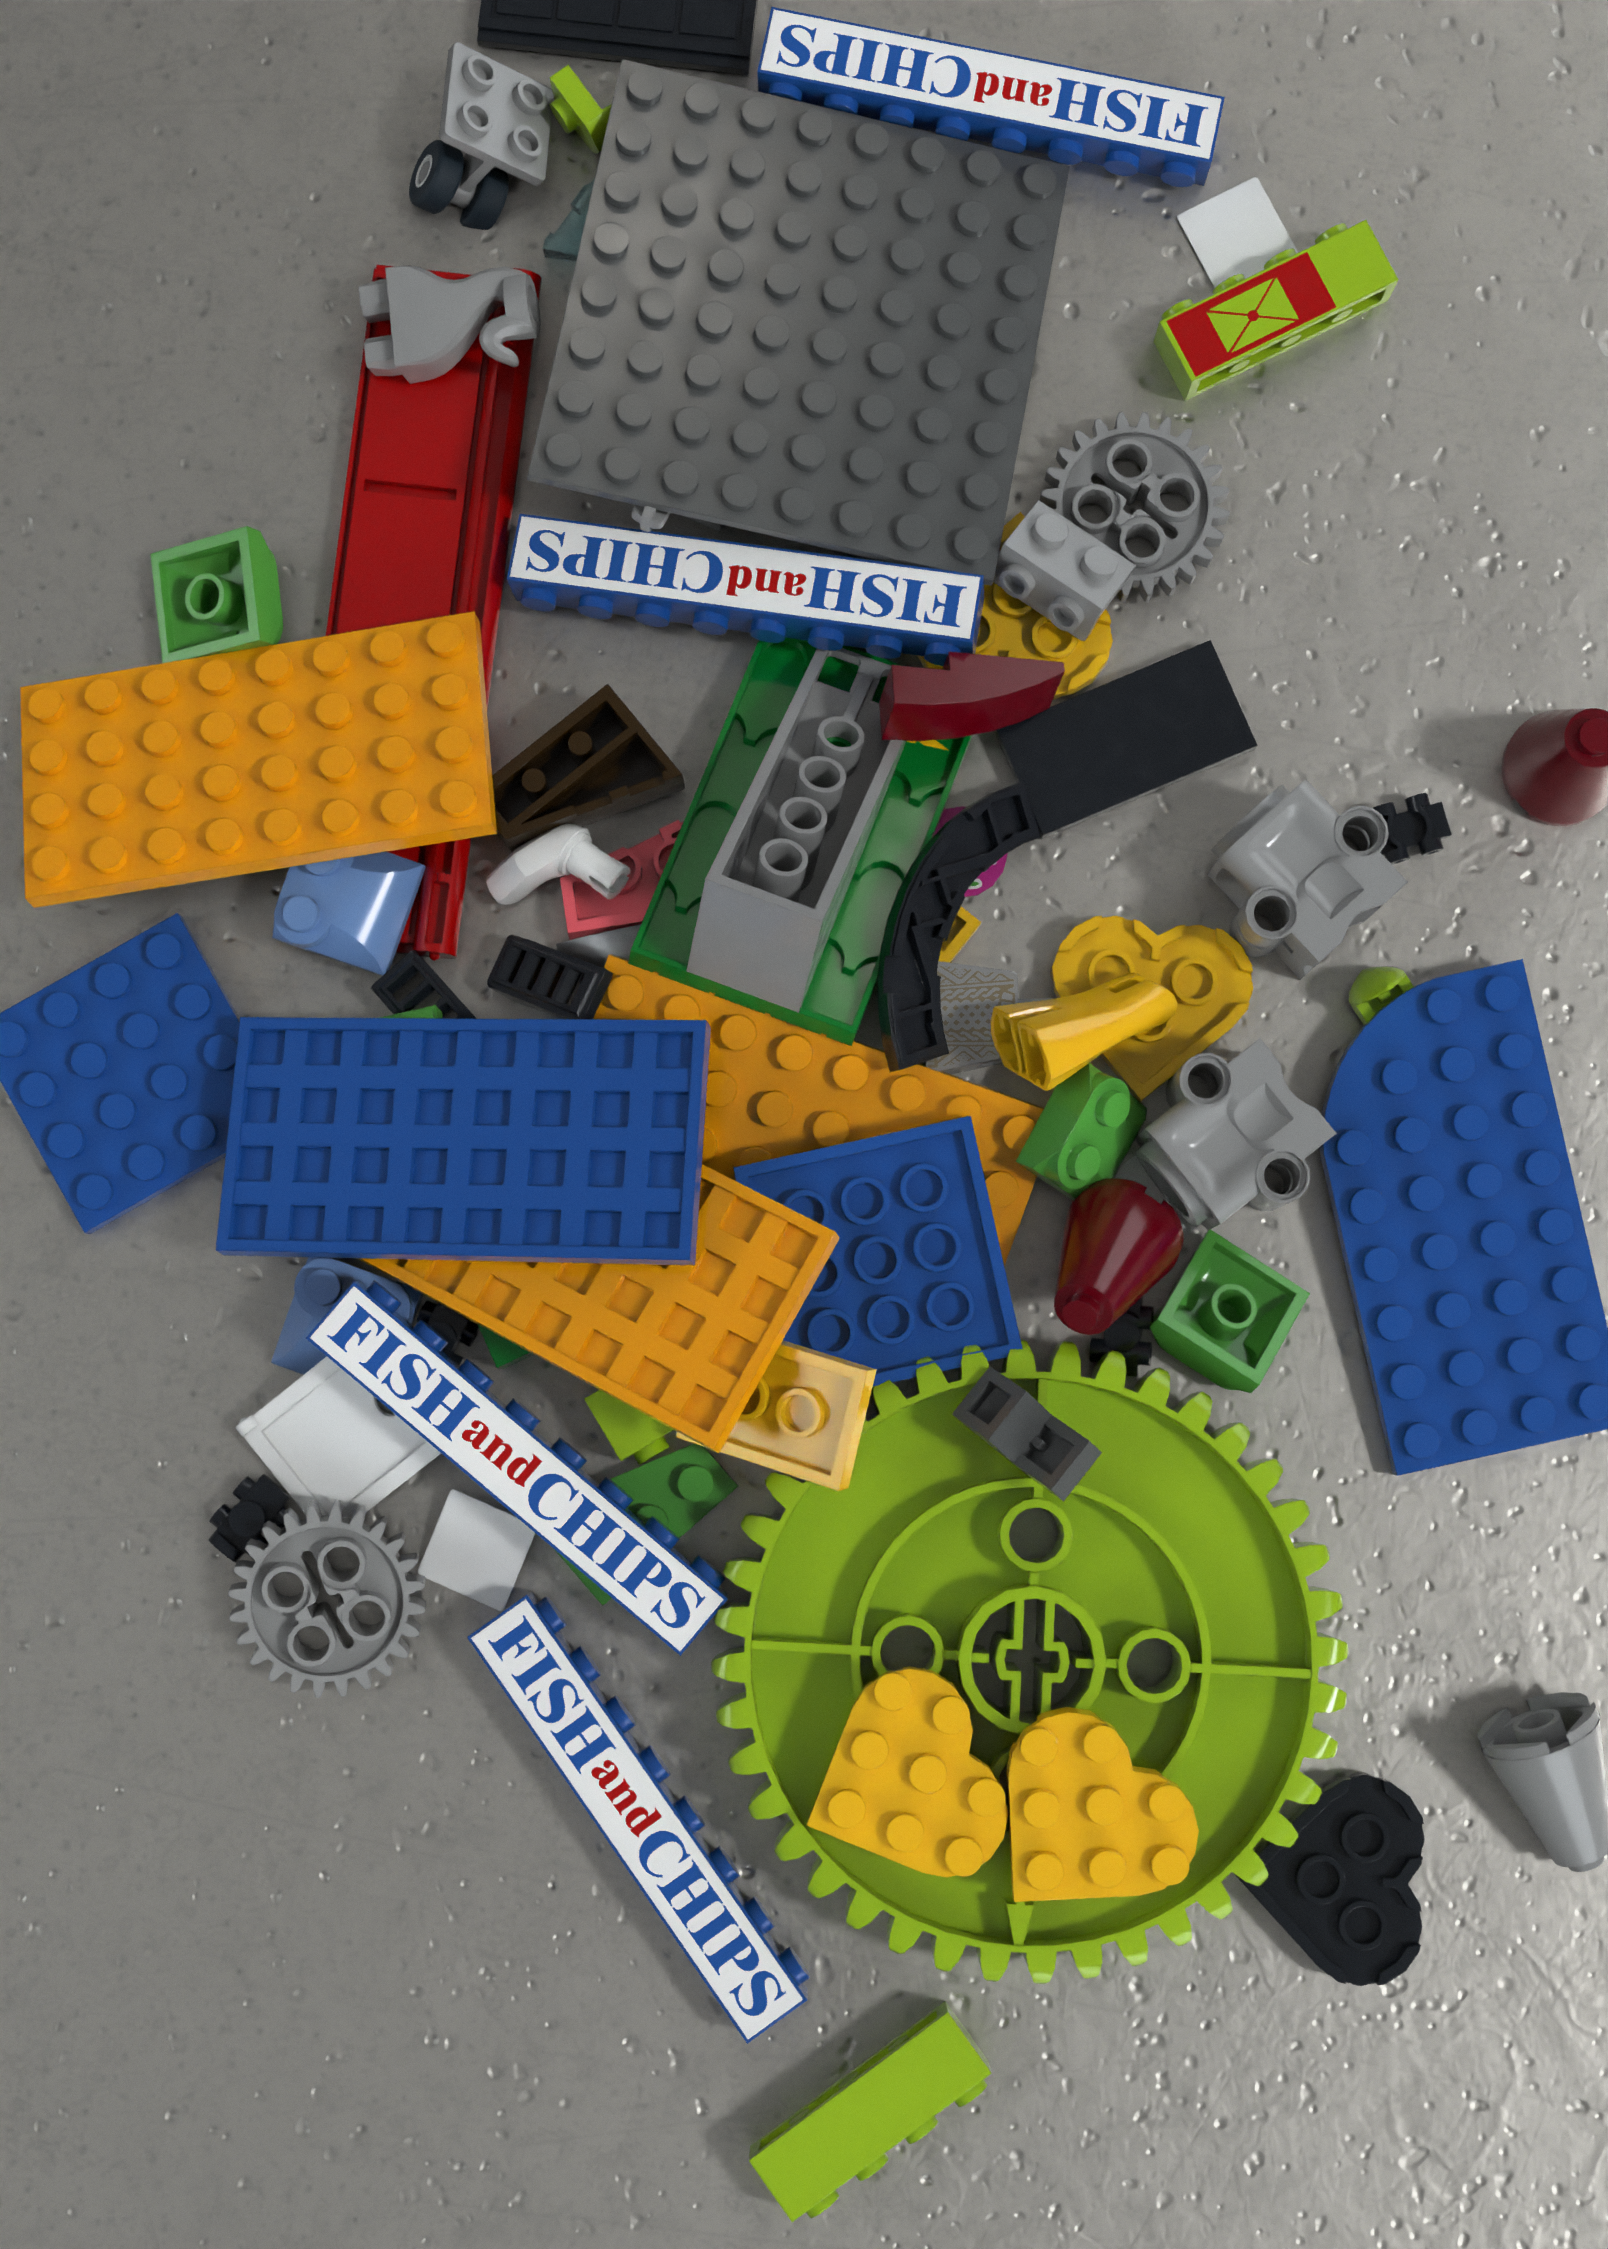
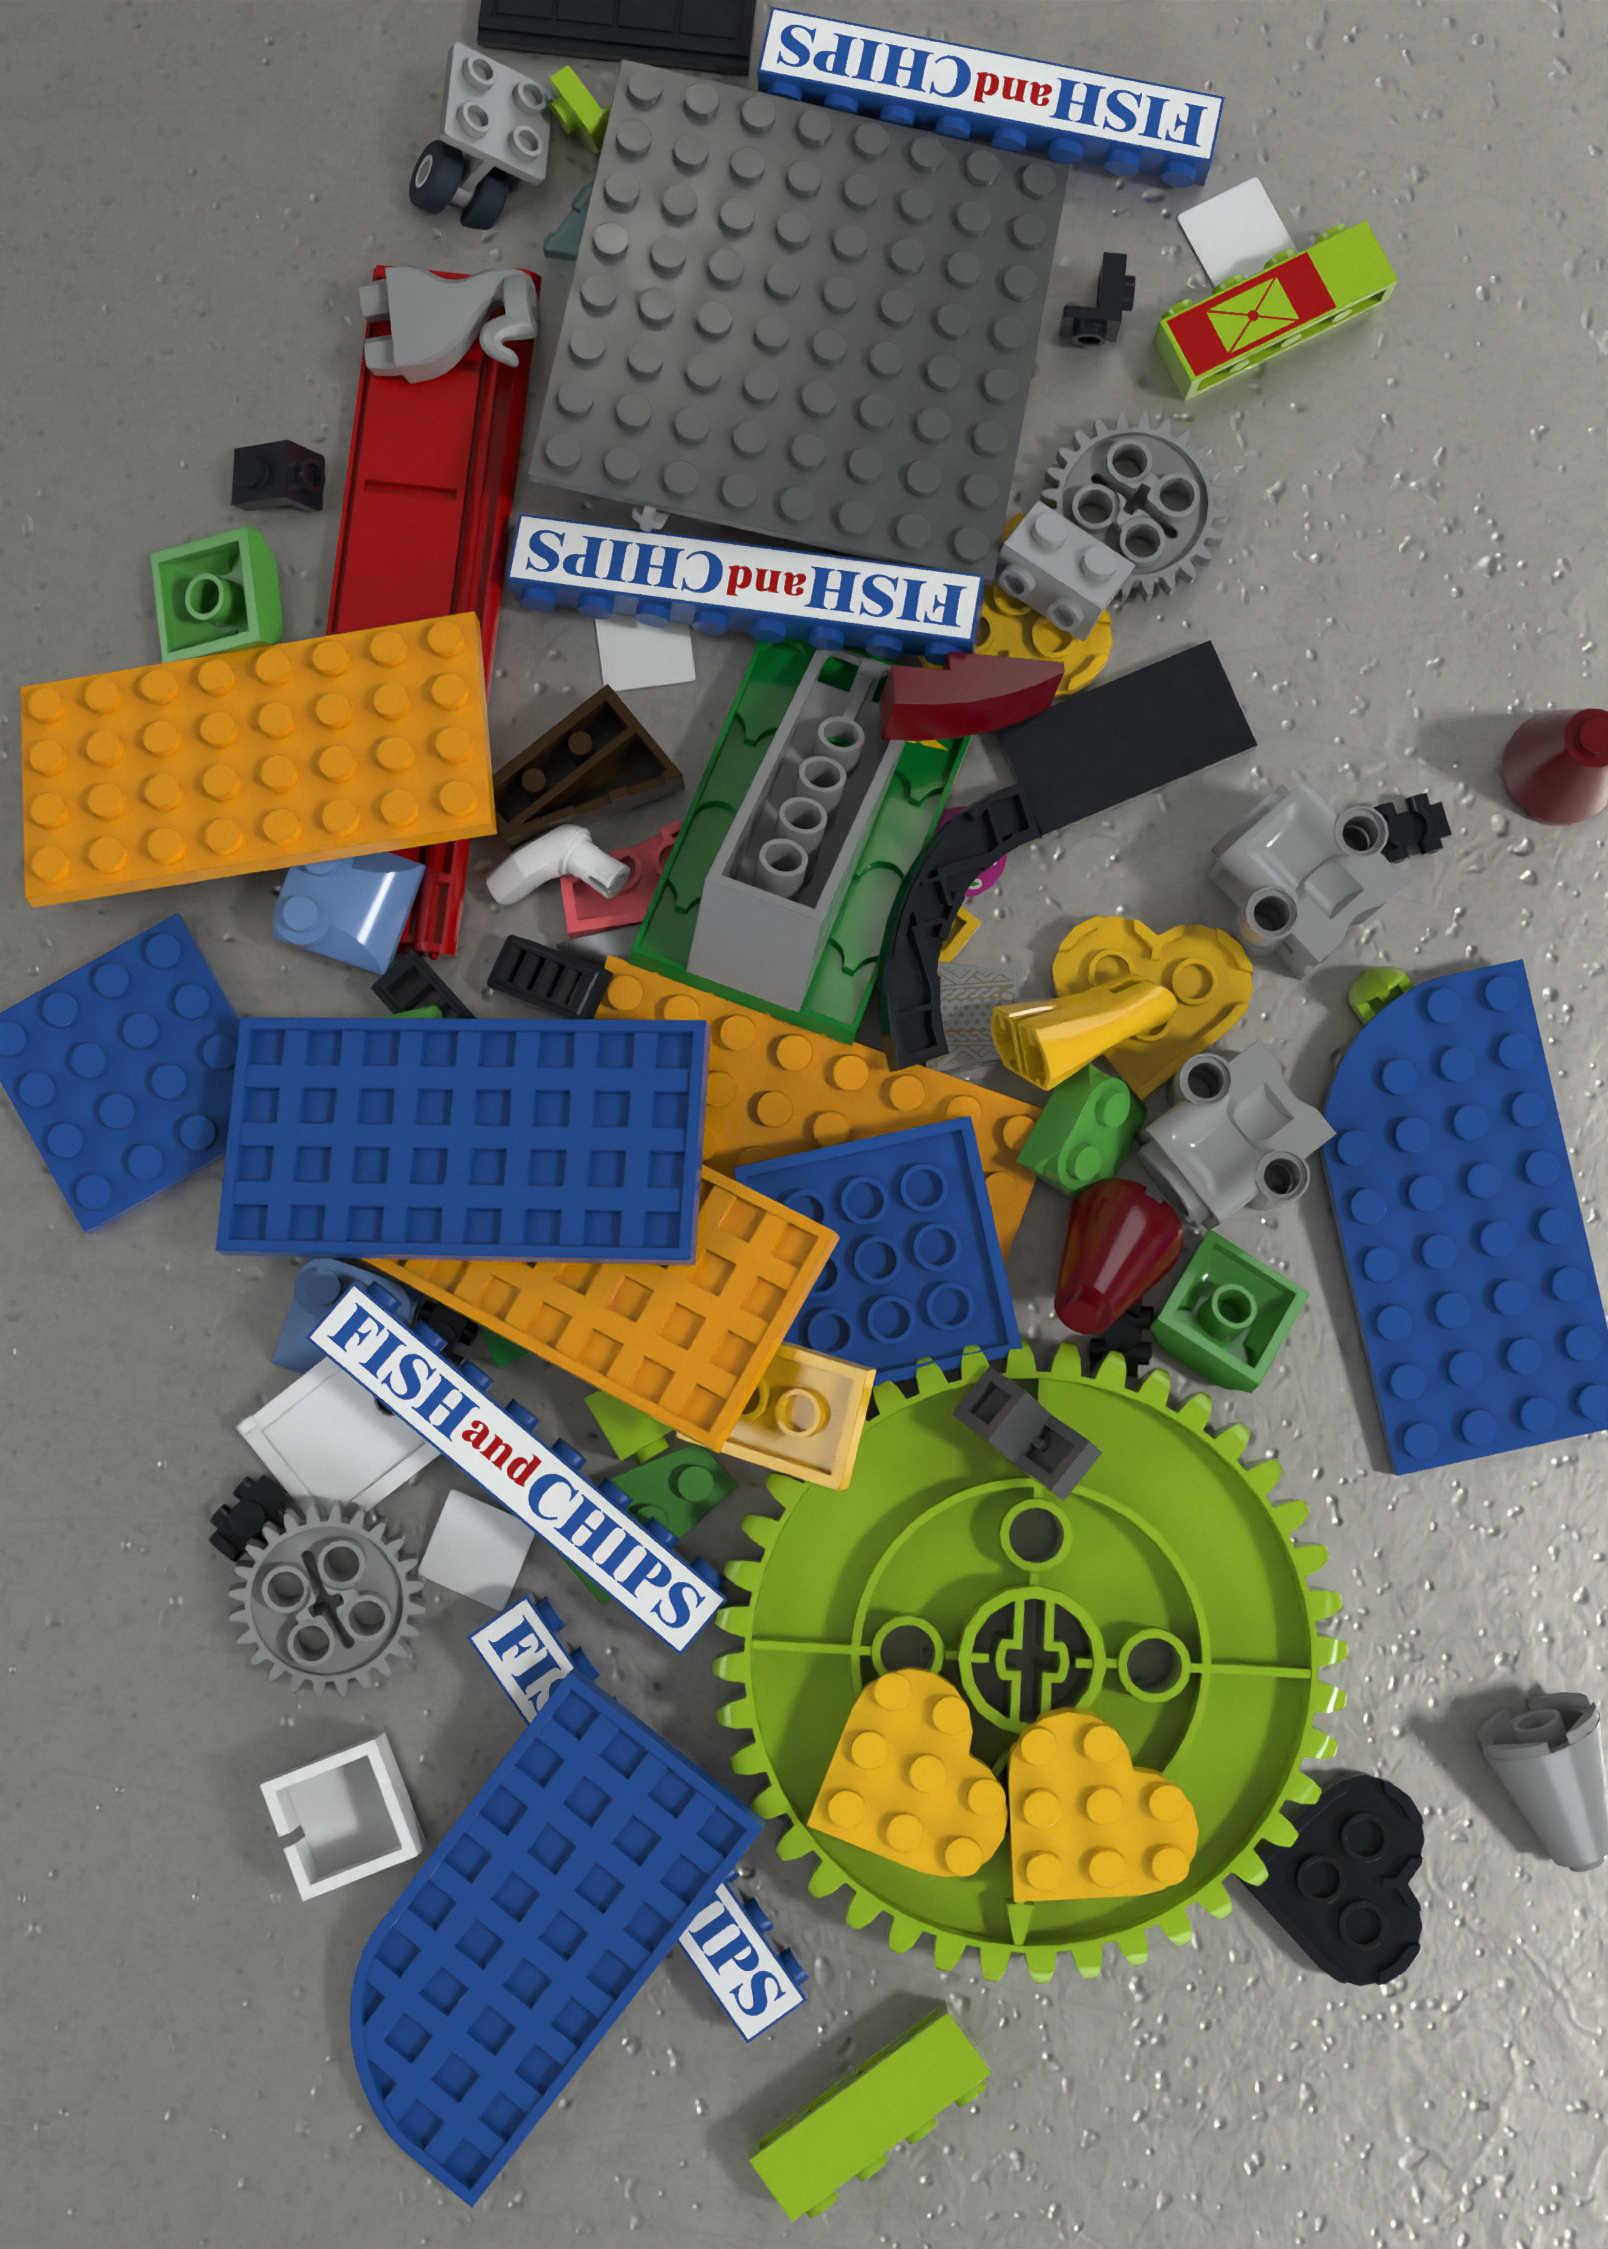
(278, 476): none -> black bracket
(350, 1814): none -> white piece
(534, 1930): none -> blue plate
(643, 654): none -> white sticker
(1114, 294): none -> black bracket

